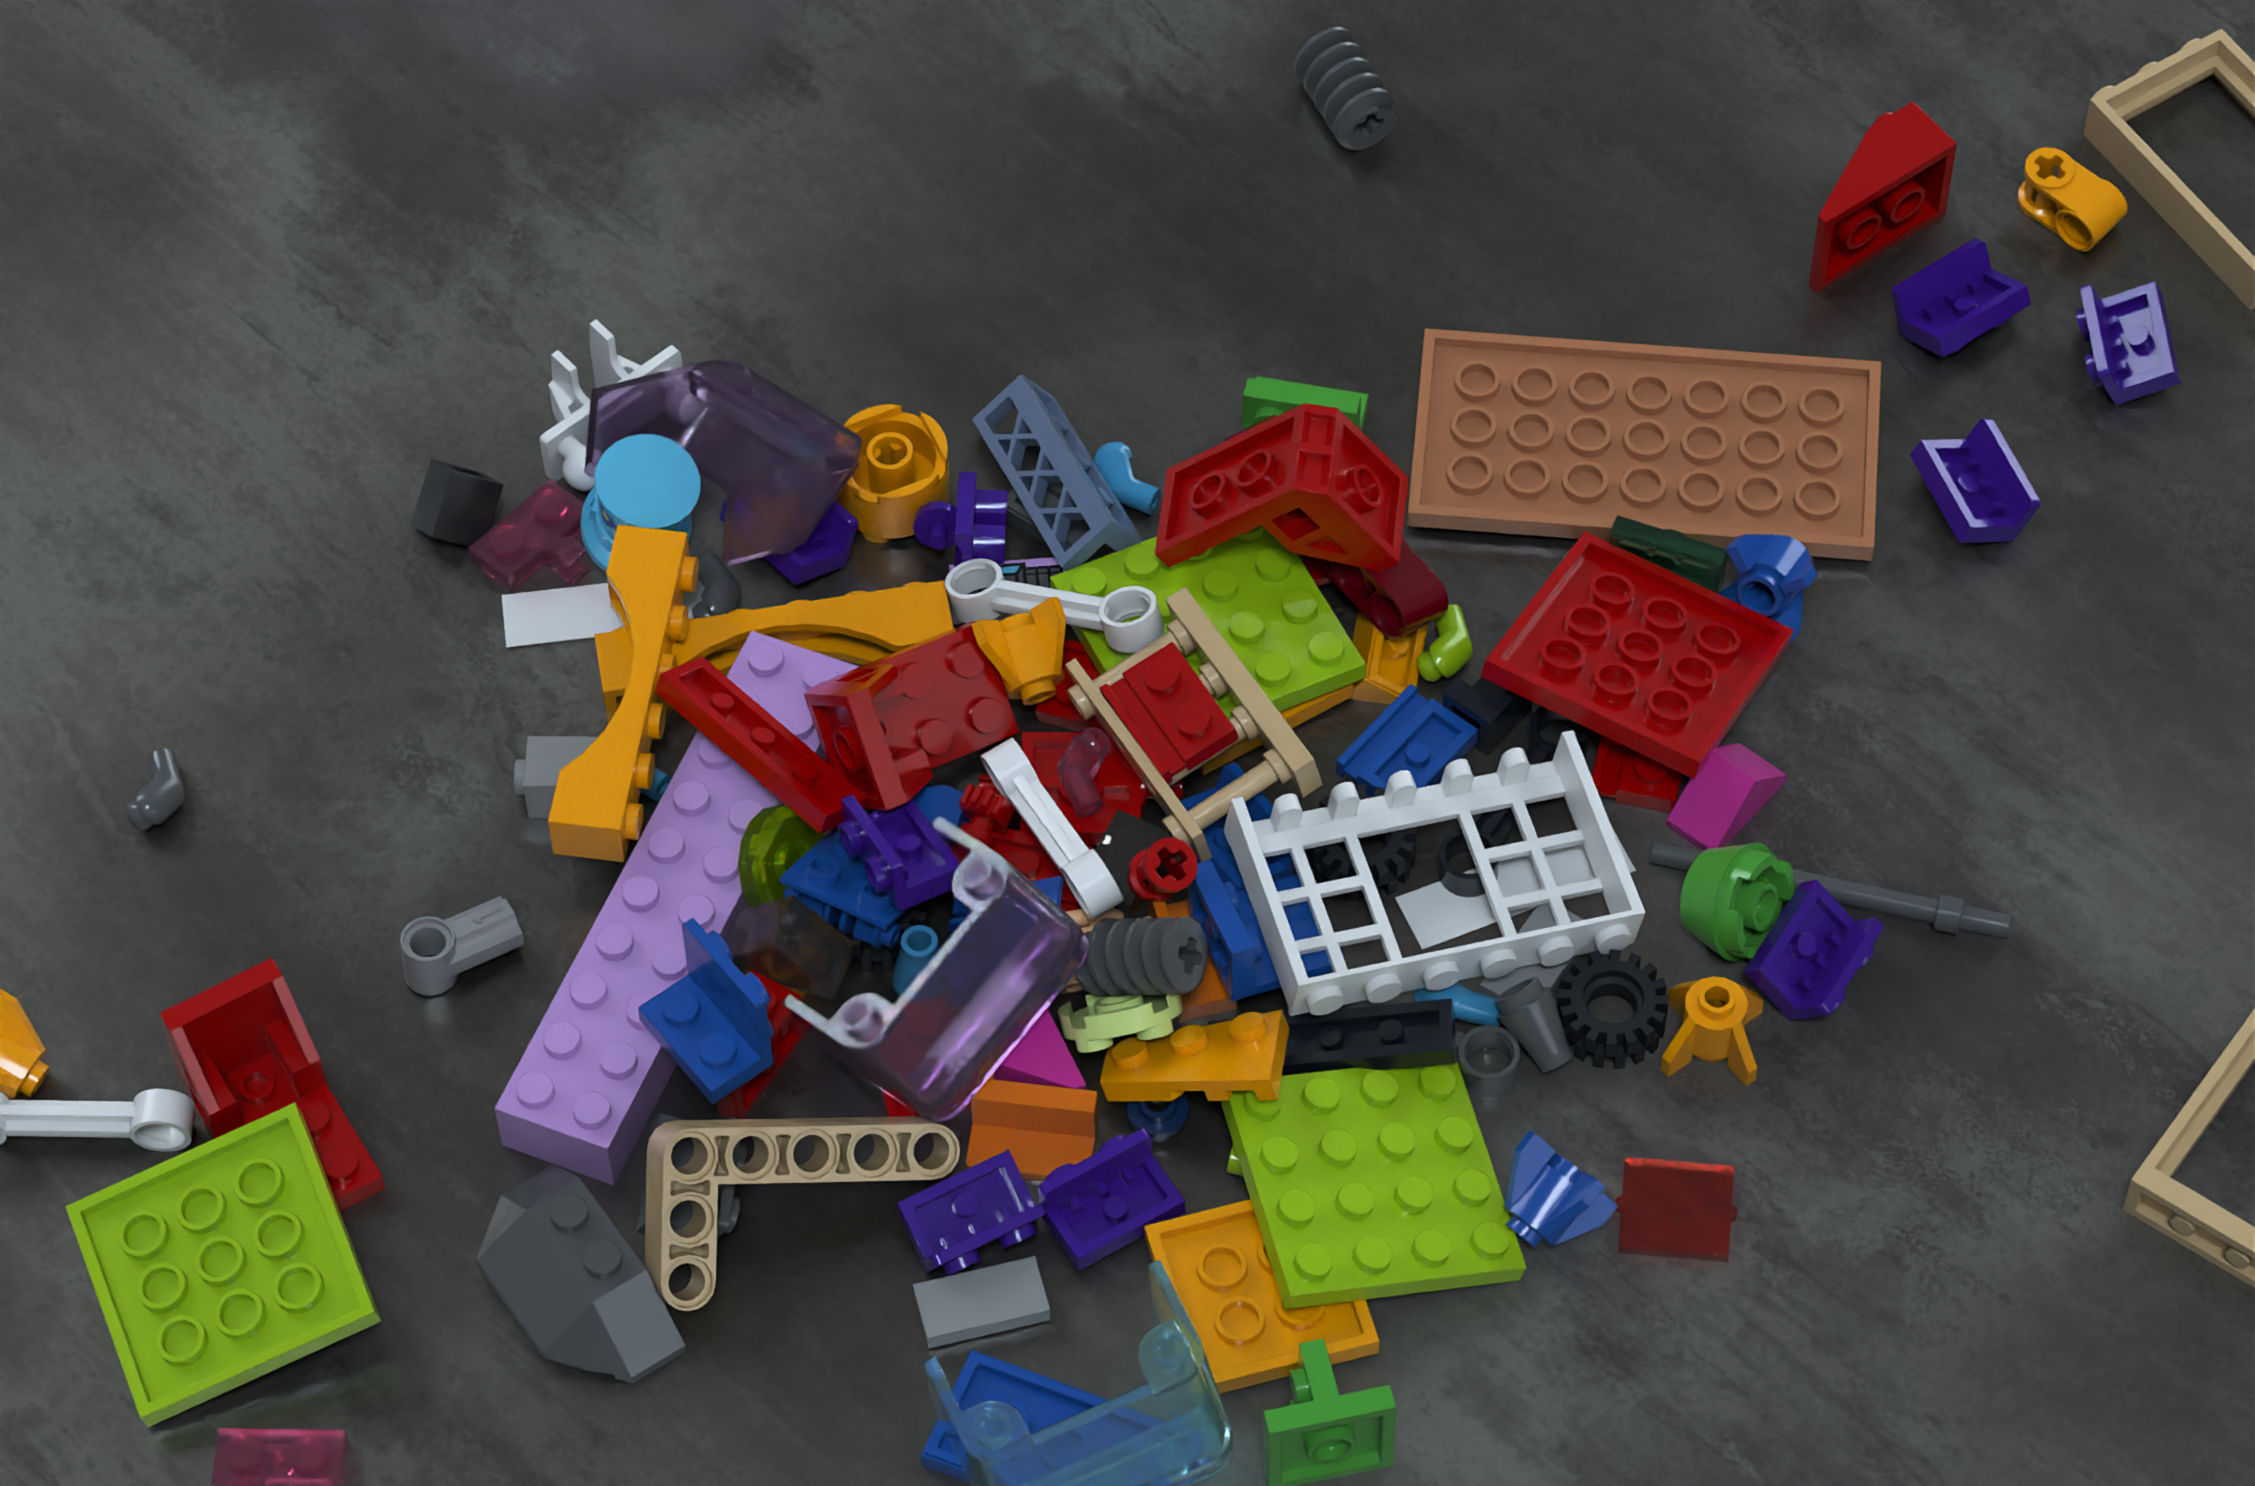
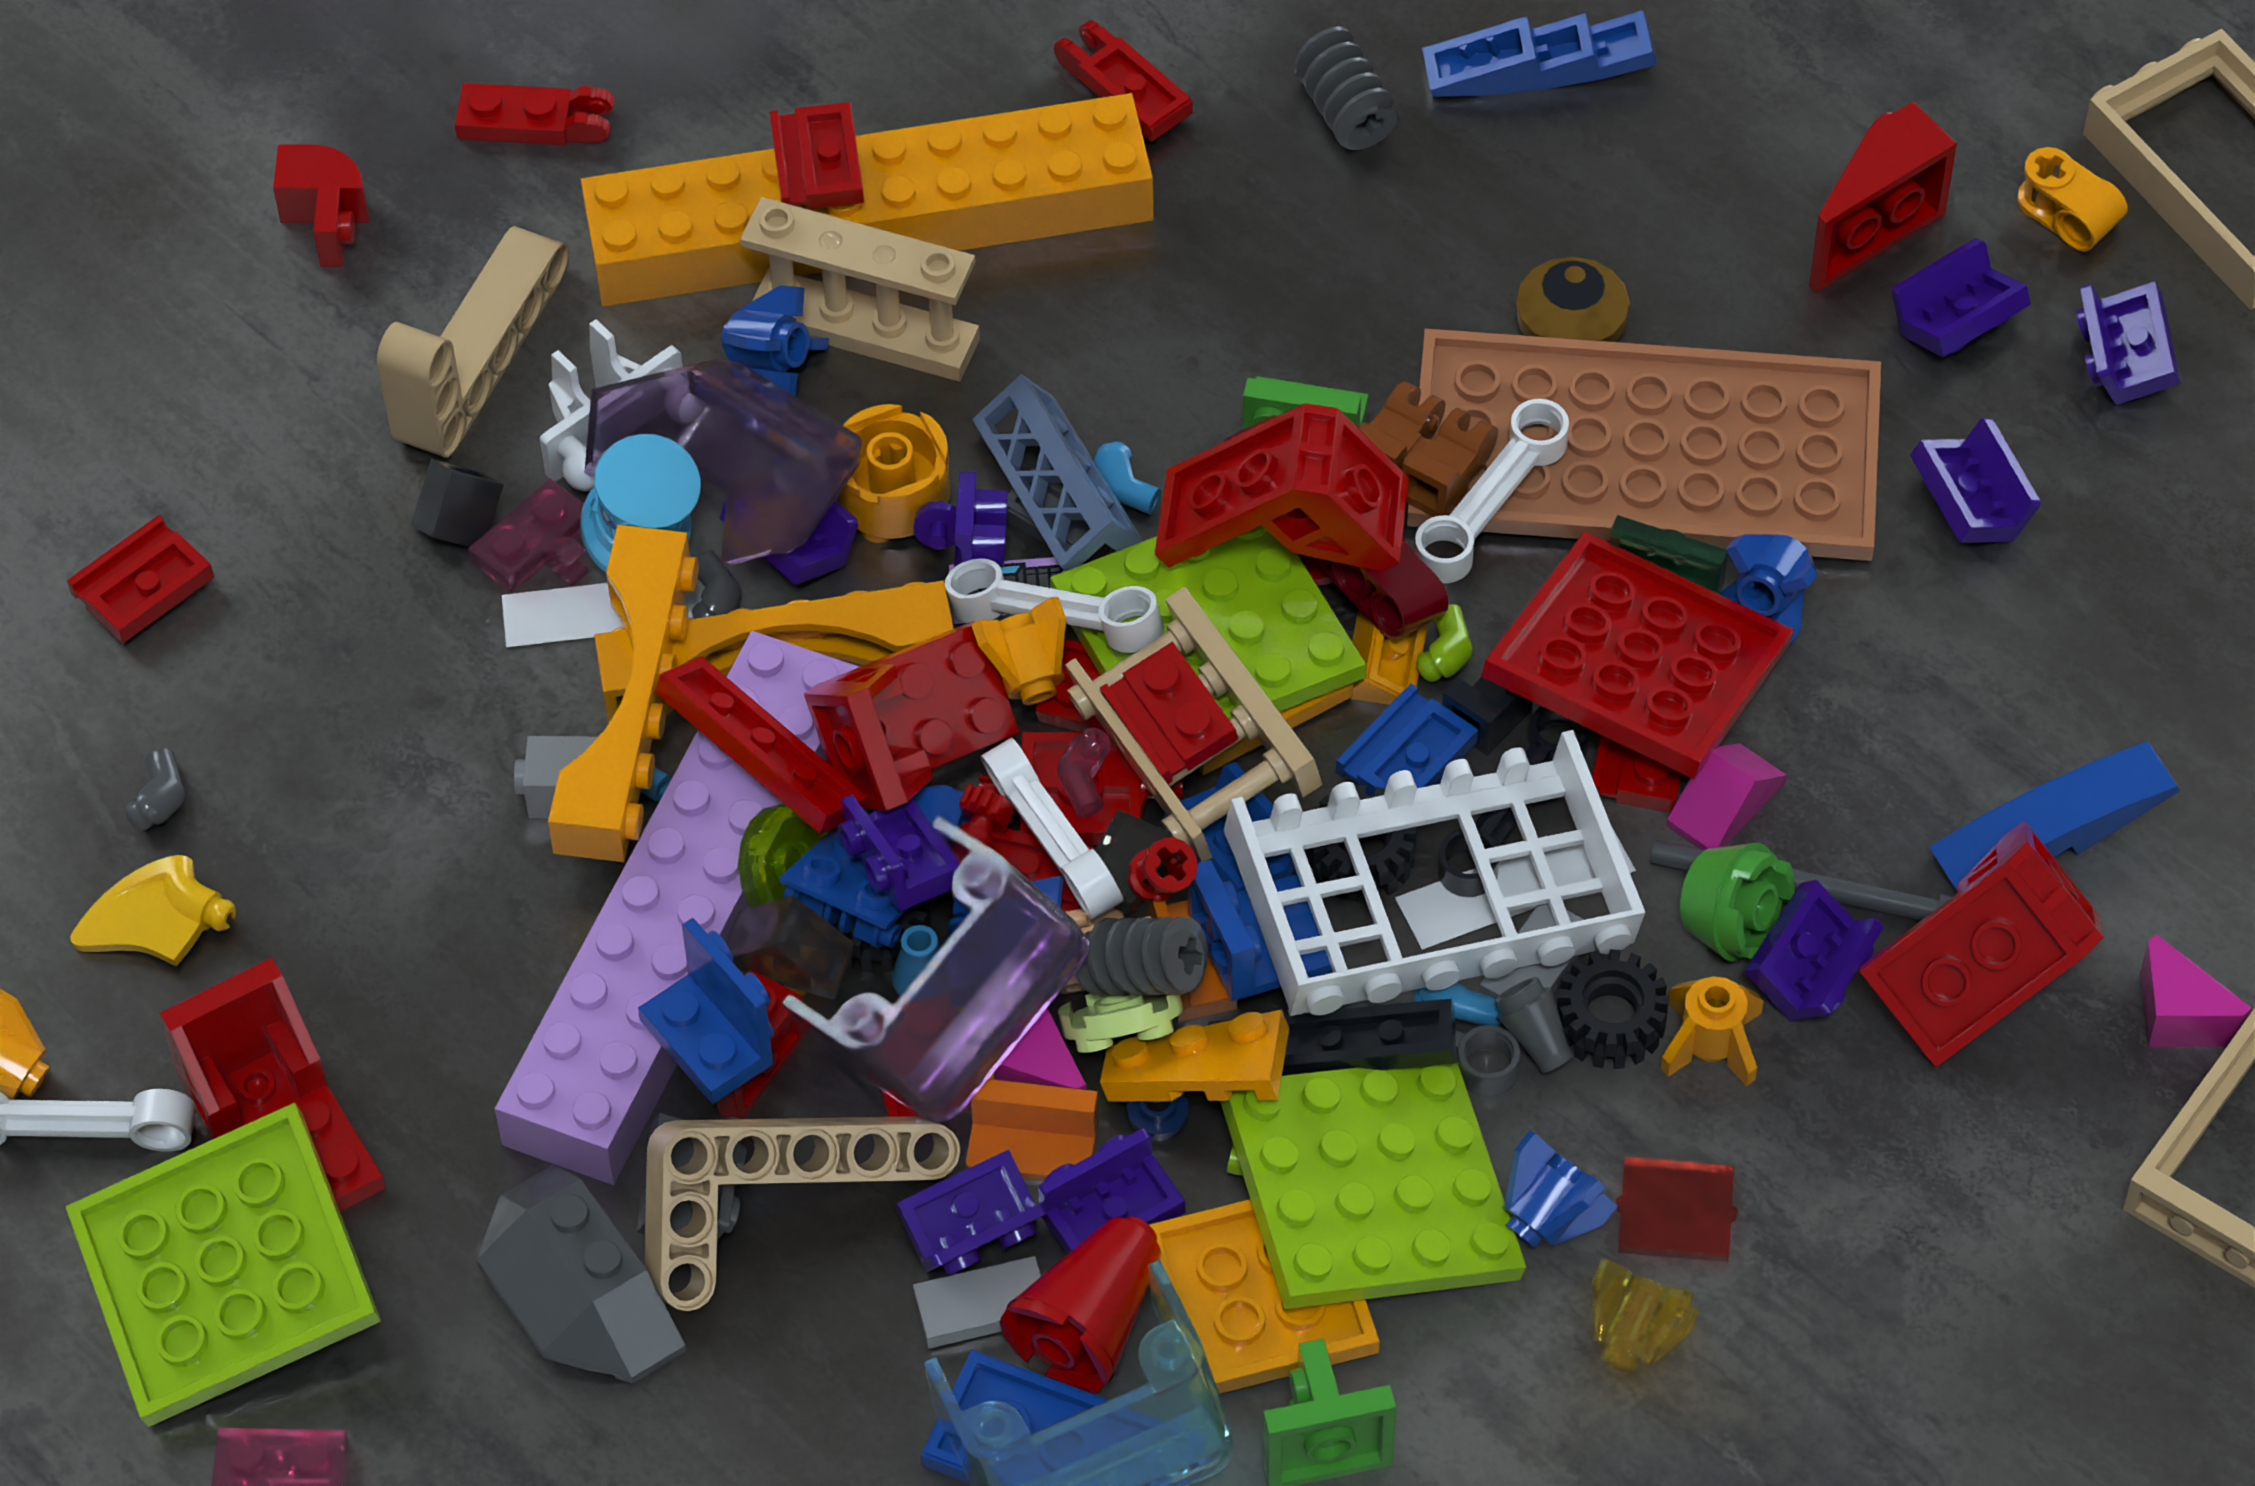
(140, 579): none -> red plate
(154, 912): none -> yellow arm
(322, 189): none -> red brick
(442, 382): none -> tan beam
(457, 943): light grey piece -> none
(533, 114): none -> red hinge
(770, 338): none -> blue brick
(817, 156): none -> red plate
(894, 262): none -> tan fence
(937, 183): none -> light orange brick
(1085, 1305): none -> red cone
(1121, 70): none -> red hinge
(1438, 467): none -> dark orange legs
(1493, 488): none -> white piece
(1542, 58): none -> blue slope
(1572, 301): none -> pearl gold tile
(1637, 1317): none -> clear yellow brick
(1986, 947): none -> red bracket
(2067, 810): none -> blue slope
(2185, 1002): none -> dark pink slope

